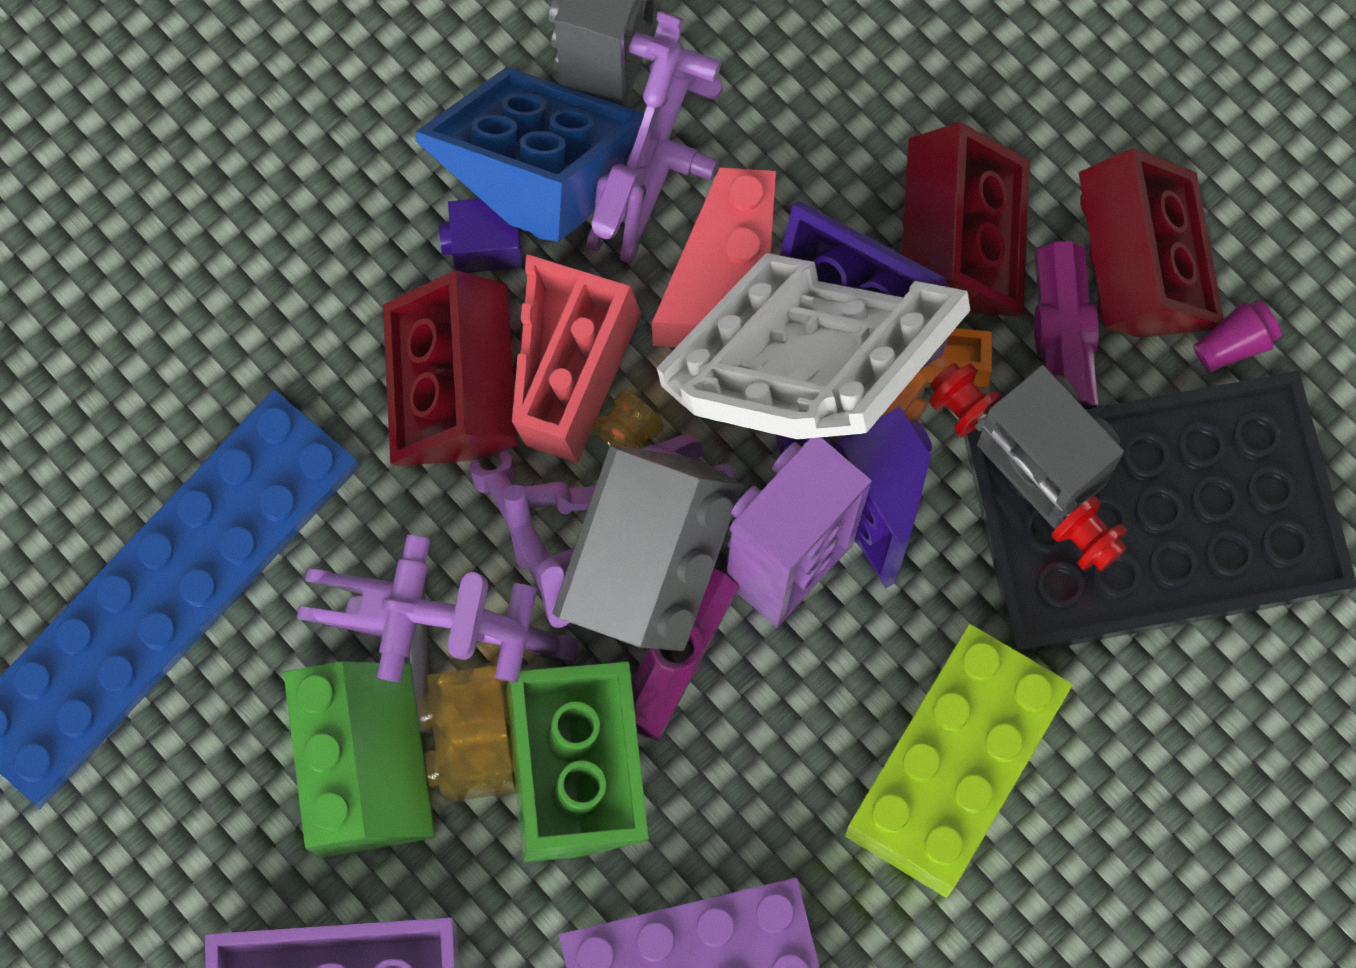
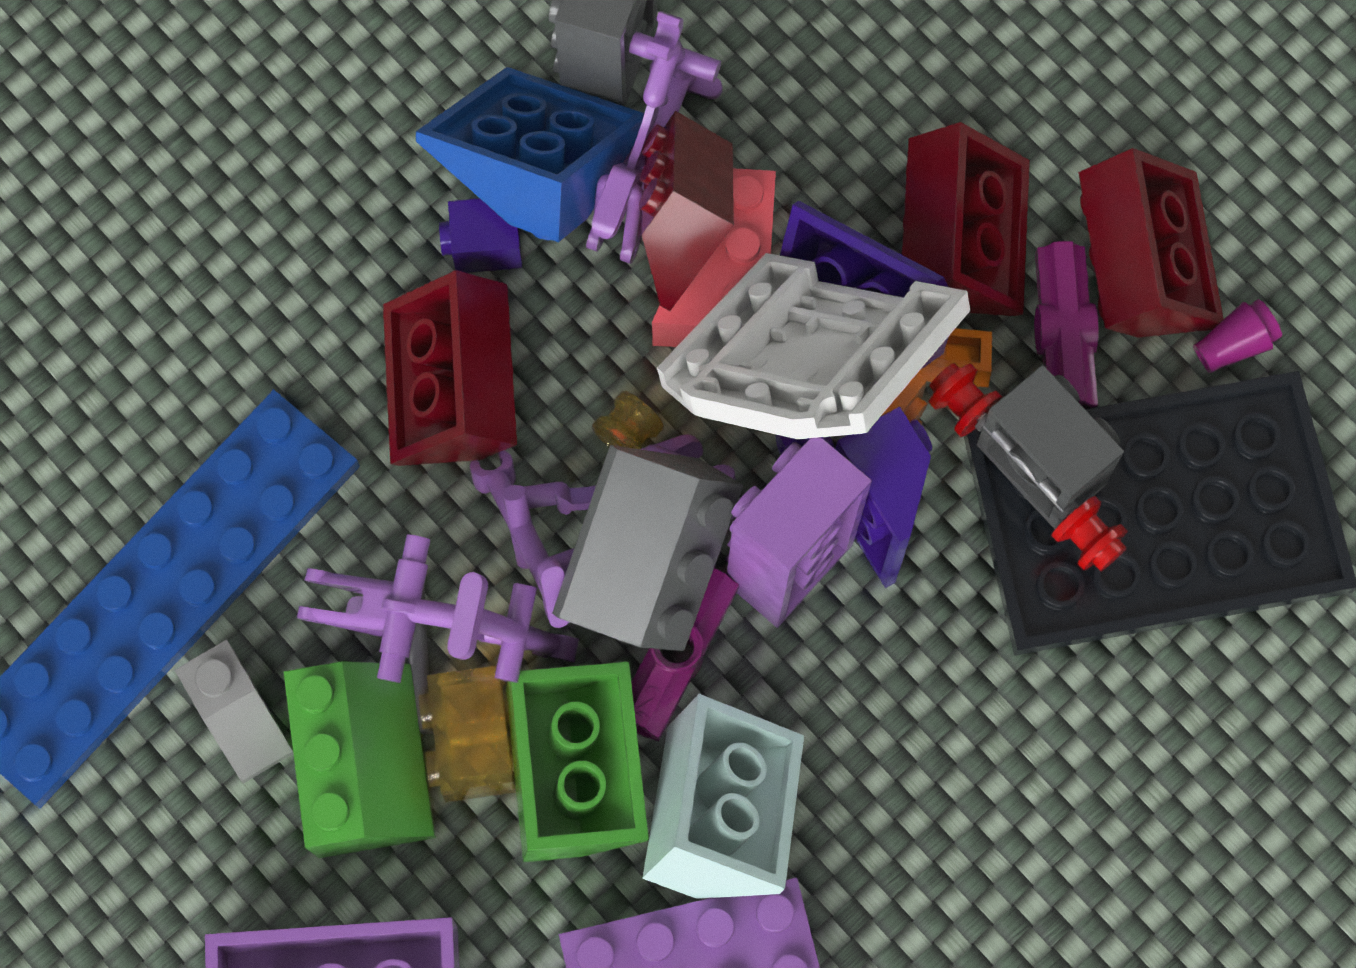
(234, 711): none -> light grey slope
(569, 354): coral wedge -> none
(684, 202): none -> dark red slope
(724, 803): none -> light aqua slope
(958, 760): lime brick -> none

